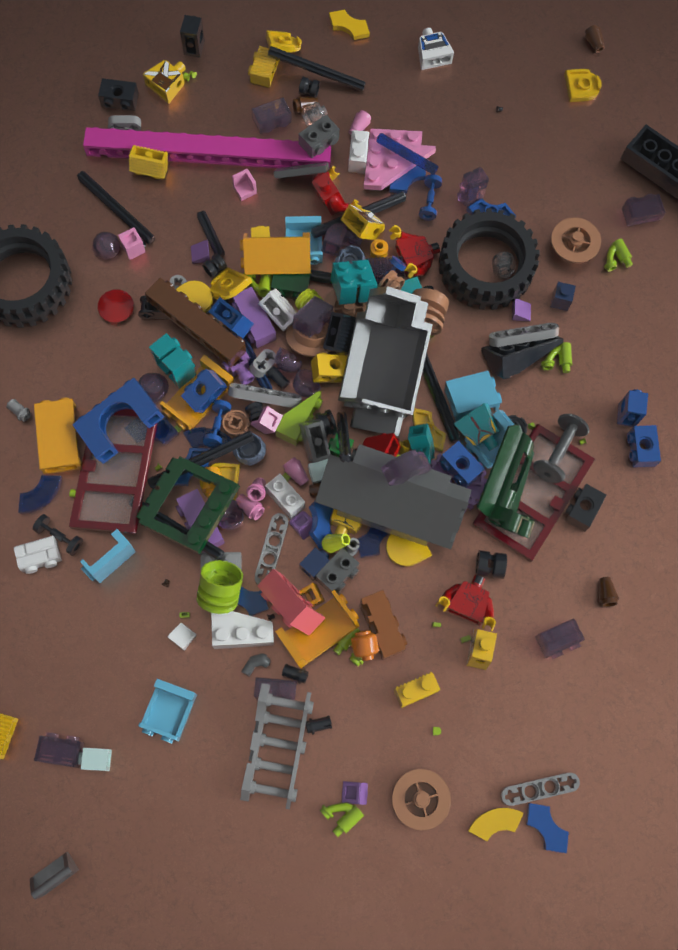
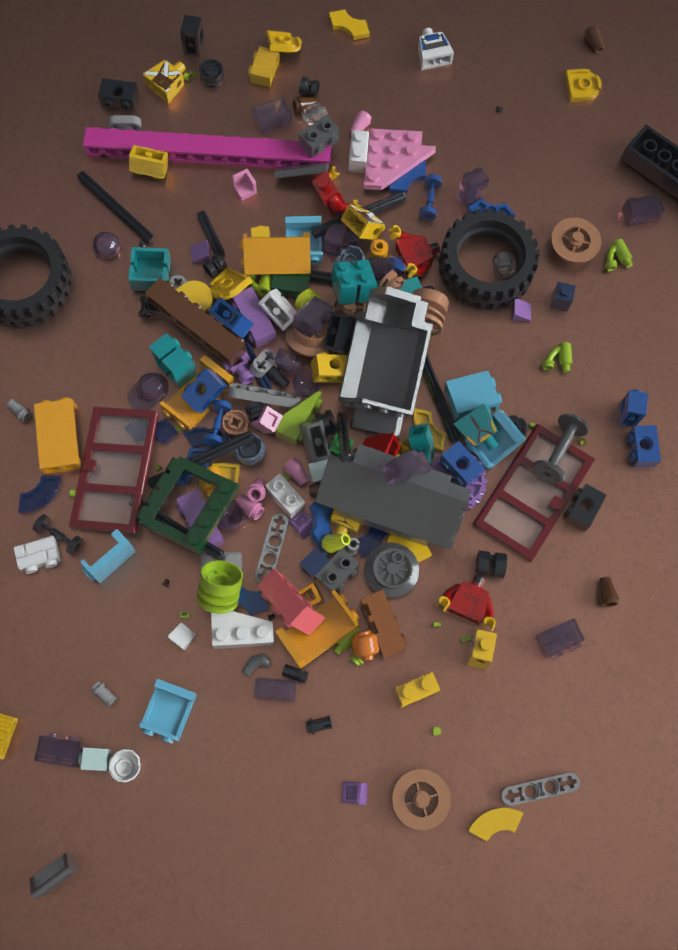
(93, 424): blue arch -> none
(103, 694): none -> light grey pin
(115, 306): red dish -> none
(124, 765): none -> white hair
(131, 243): bright pink panel -> none
(148, 266): none -> teal piece
(212, 73): none -> black wheel
(259, 739): light grey fence -> none
(316, 68): black axle -> none
(347, 821): lime plant -> none
(391, 569): none -> dark grey wheel
(407, 154): clear blue axle -> none
(500, 495): dark green panel -> none
(515, 358): black wedge -> none
(523, 334): light grey beam -> none
(553, 837): blue tile -> none

